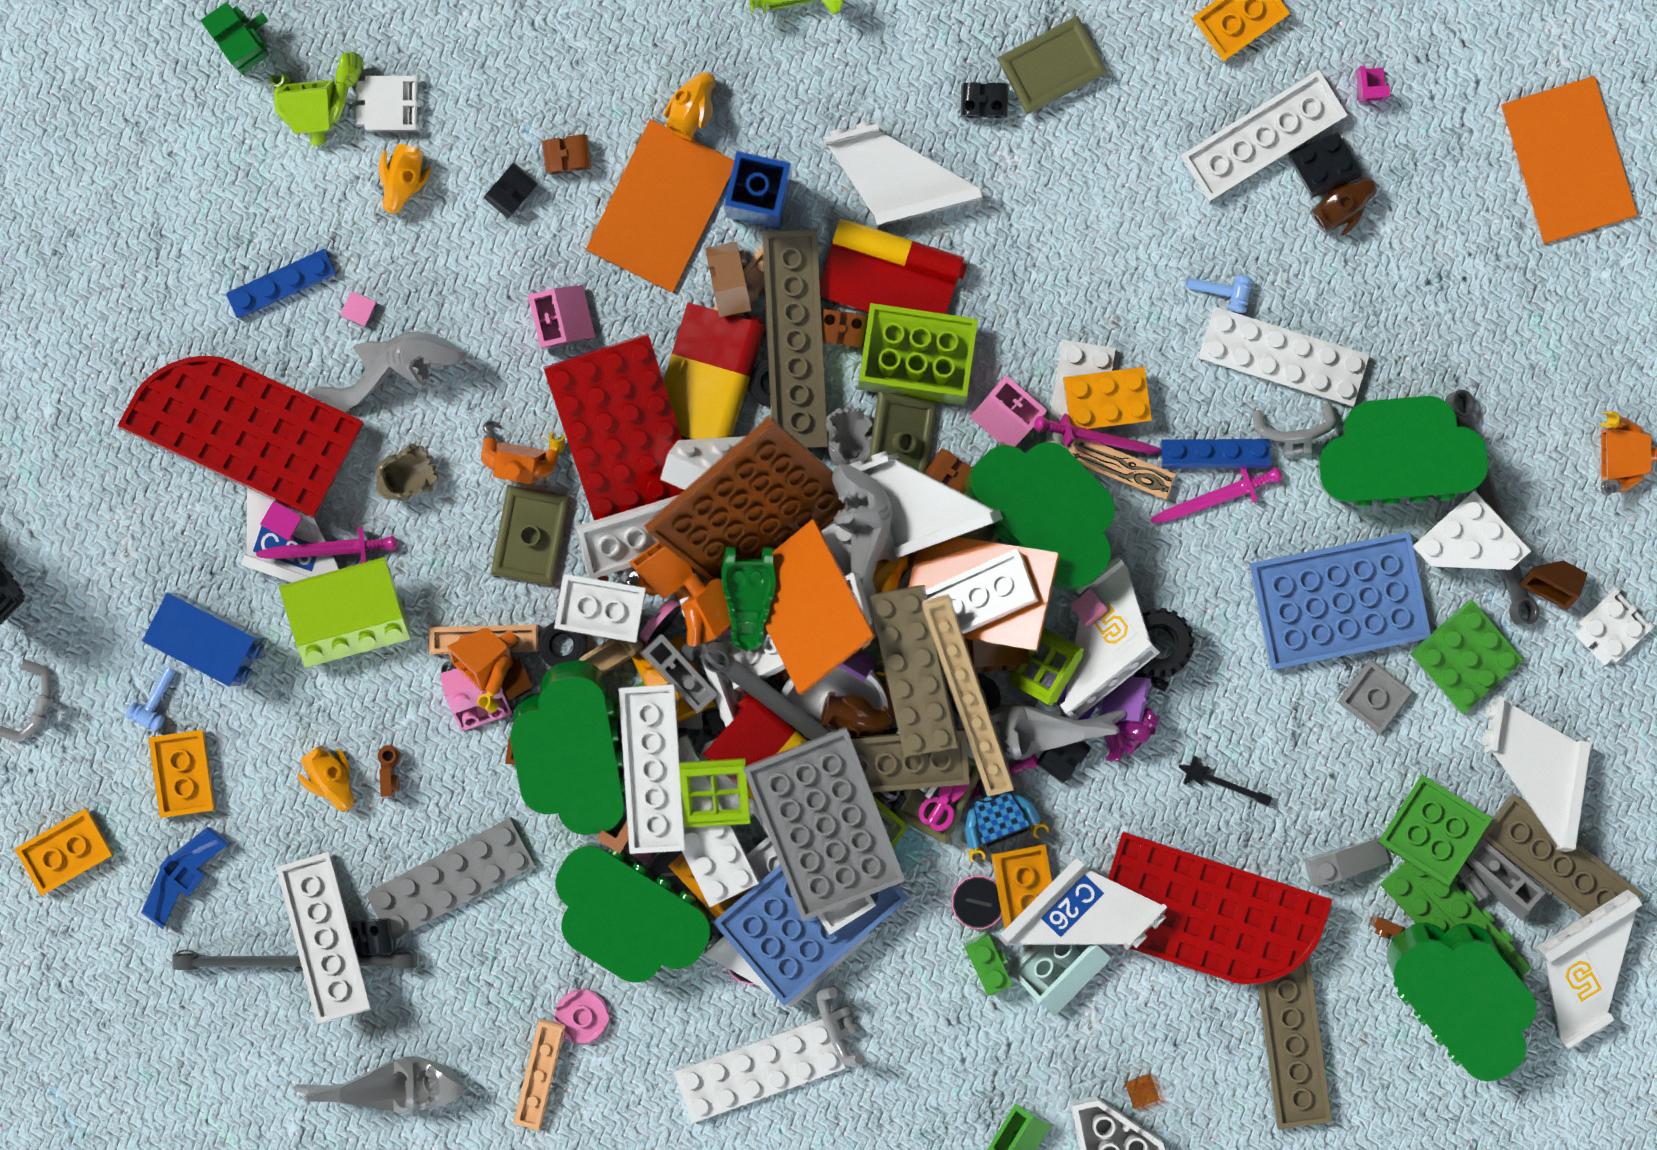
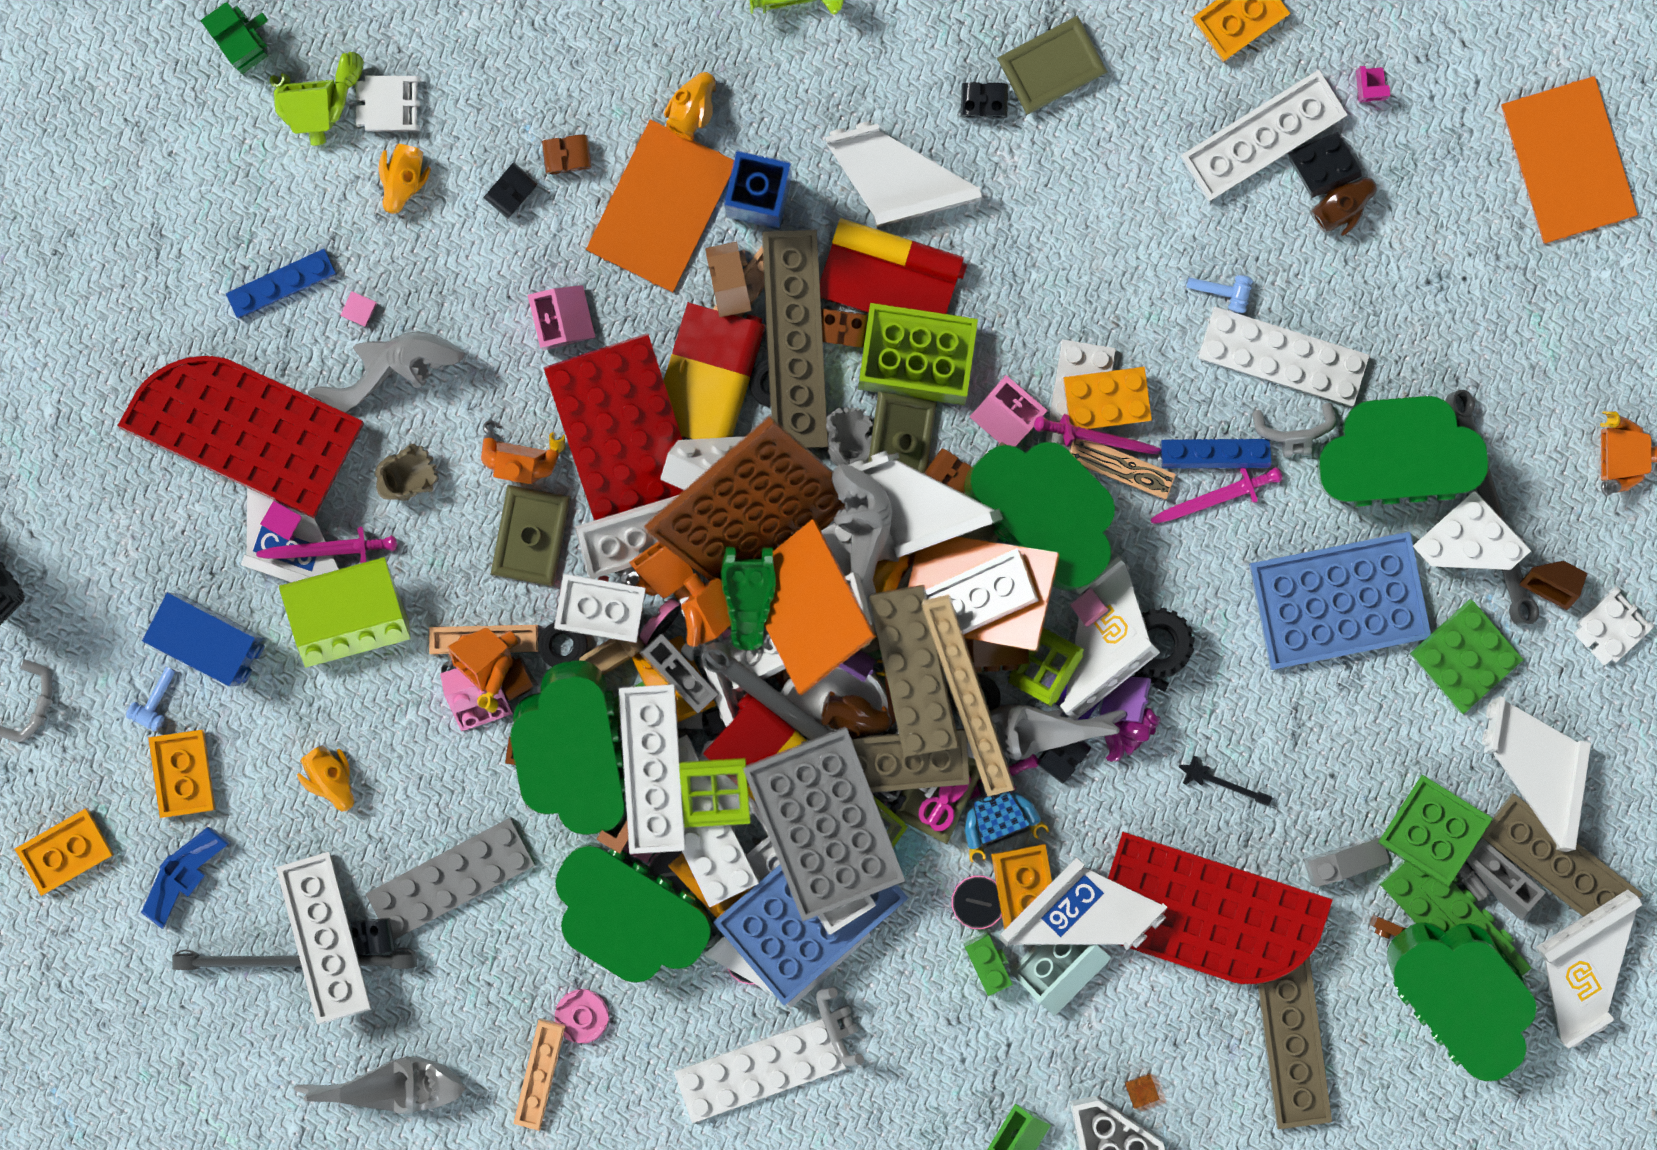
(388, 780): dark orange plate -> none
(1375, 696): light grey tile -> none

